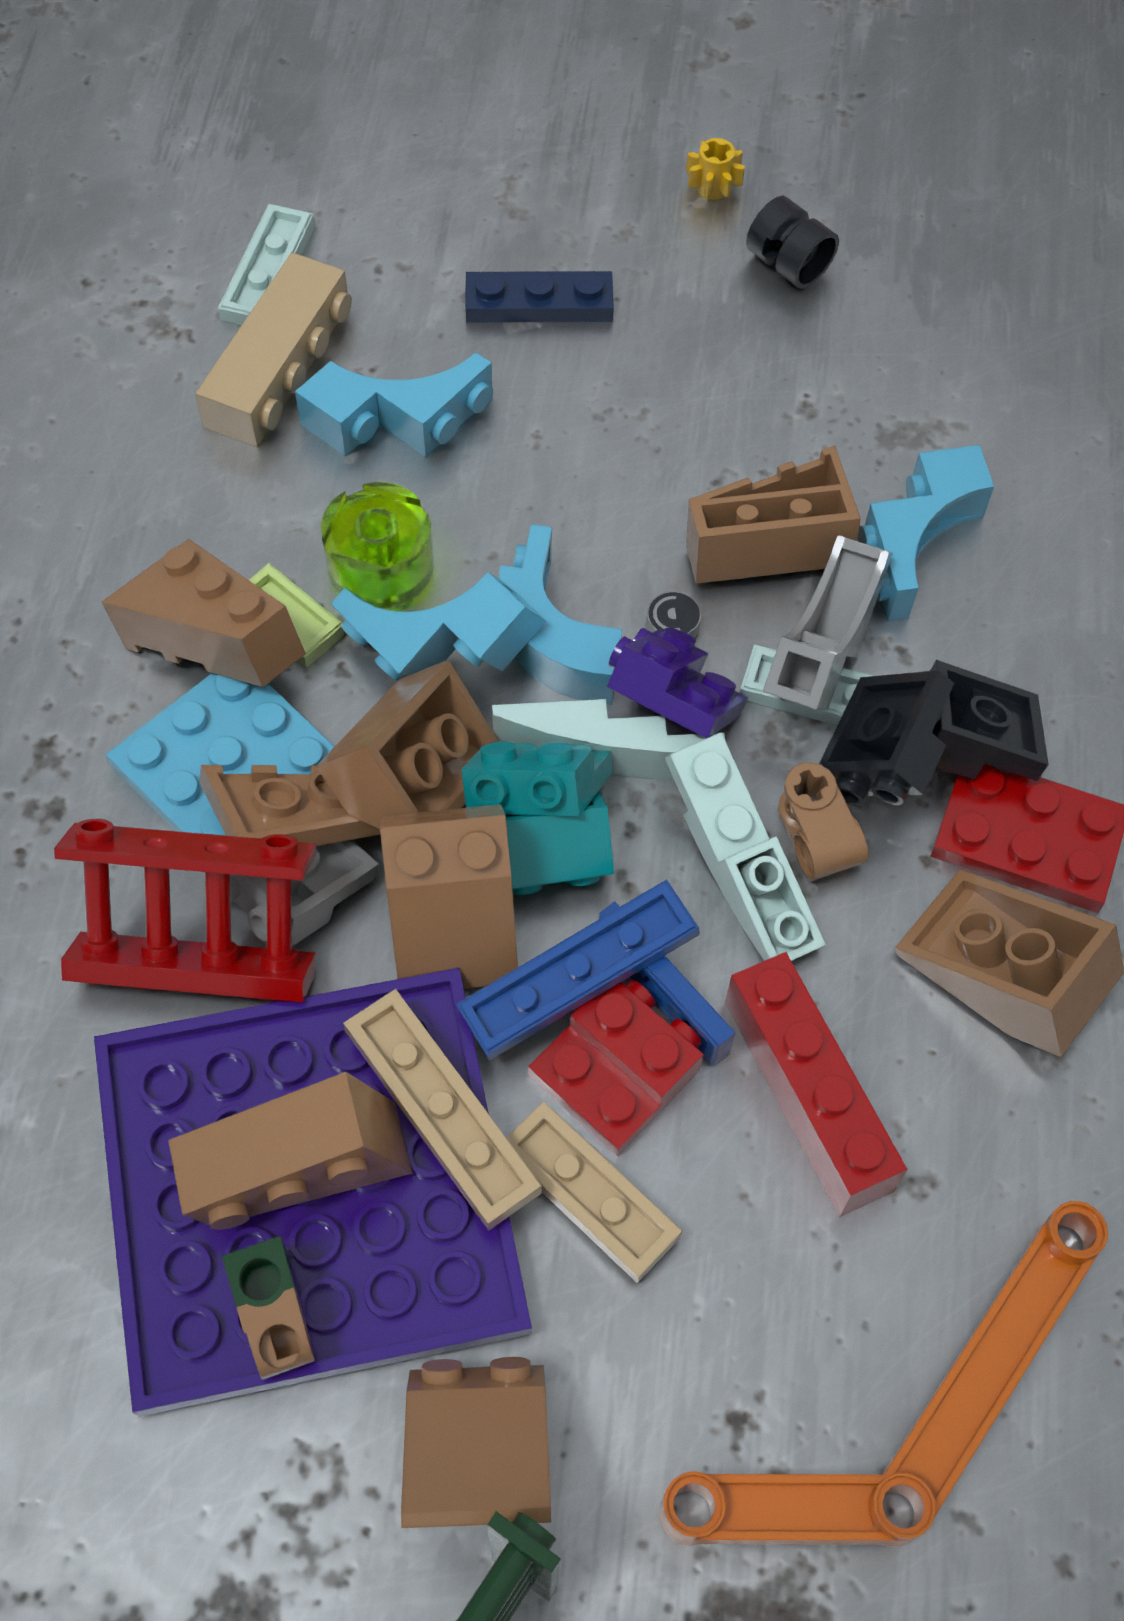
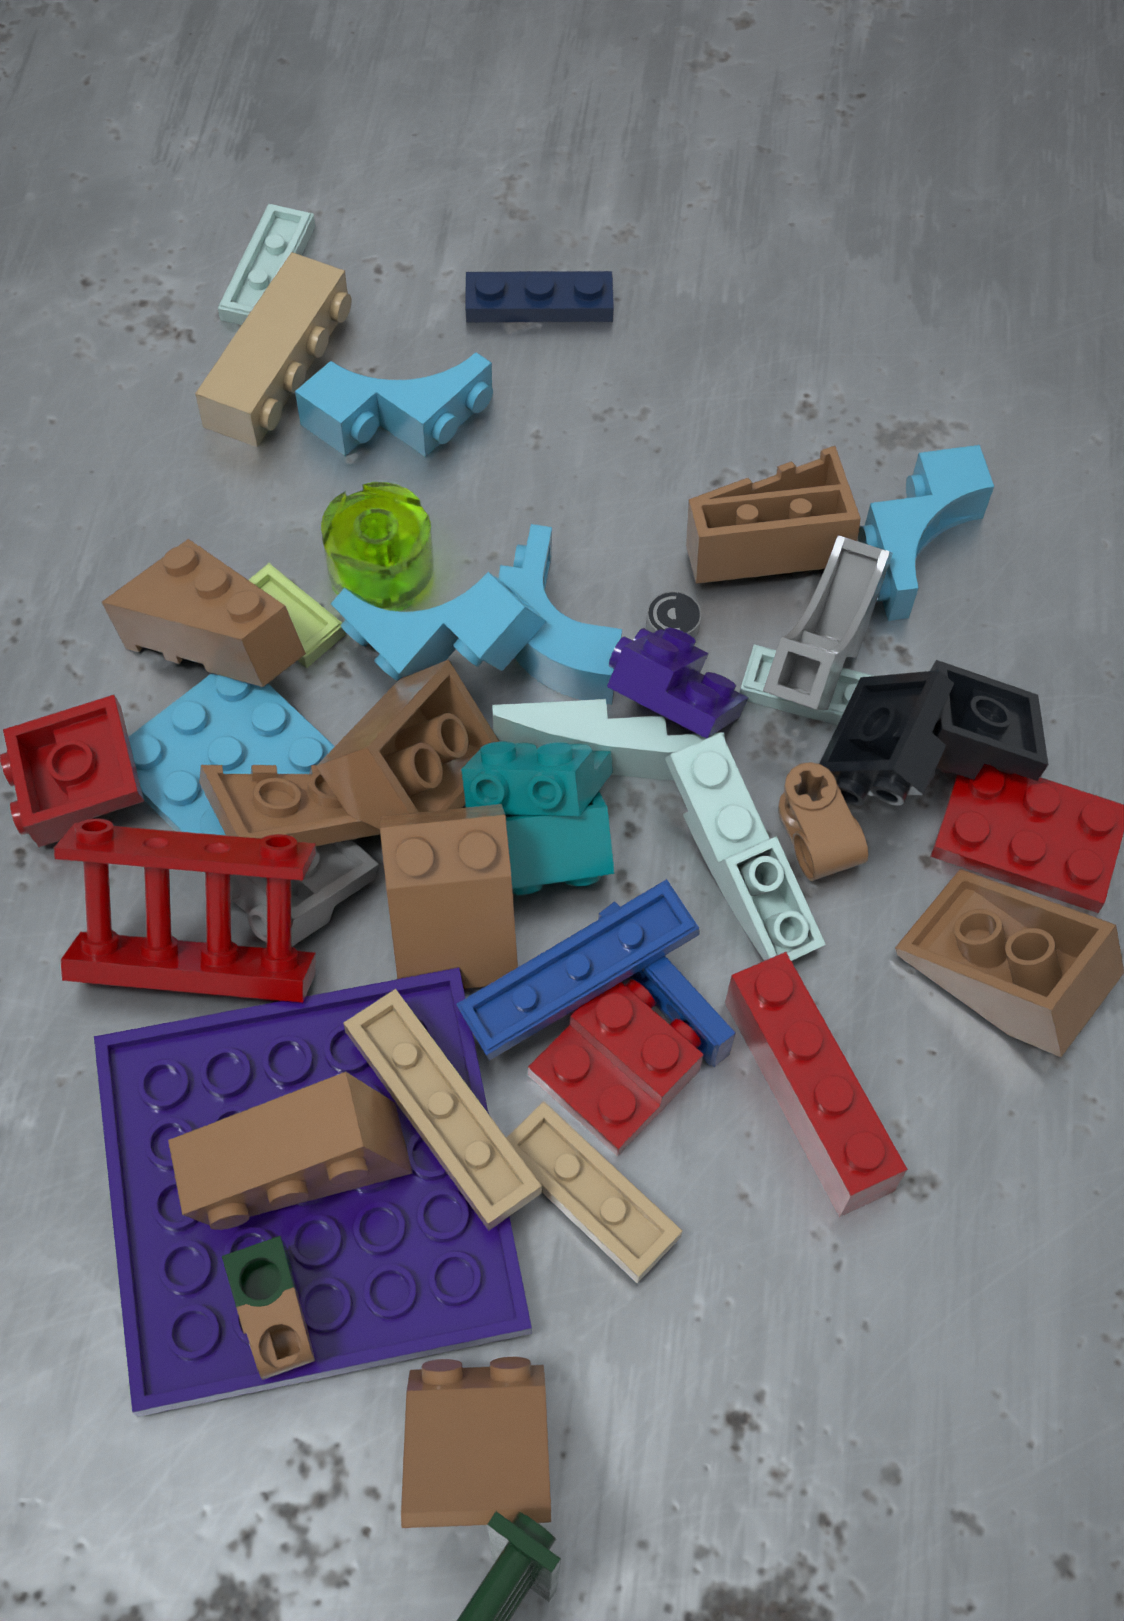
(69, 768): none -> red plate
(715, 168): yellow gear -> none
(792, 242): black wheel -> none
(941, 1441): orange piece -> none

